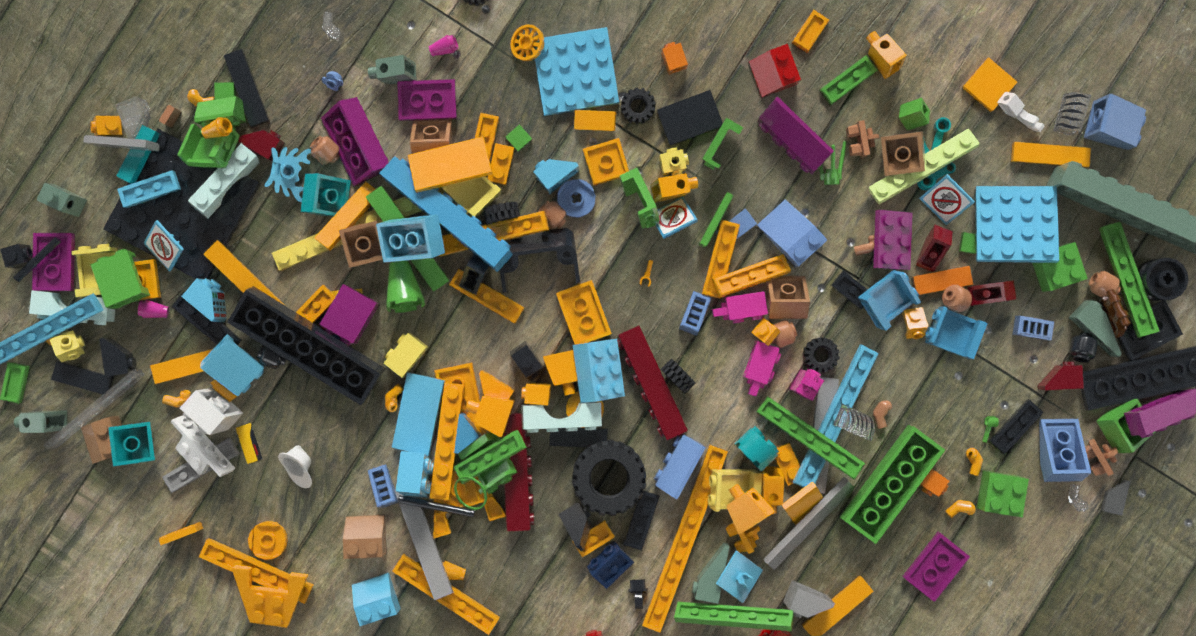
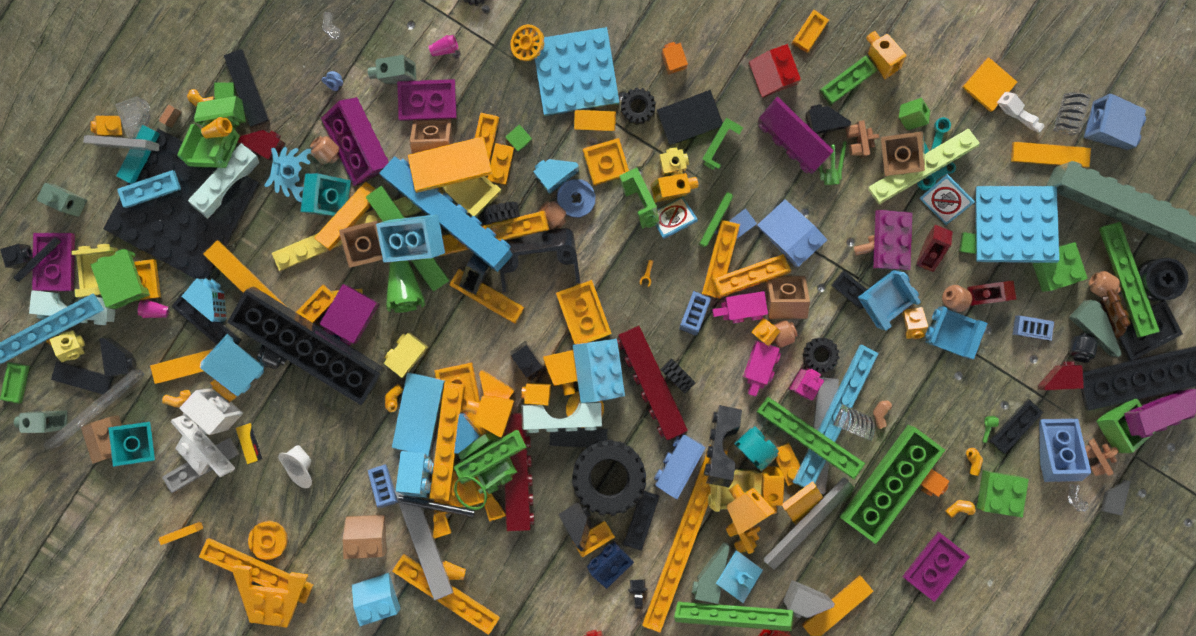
(163, 245): piece -> none
(720, 467): none -> black arch
(825, 119): none -> black slope
(943, 279): orange tile -> none

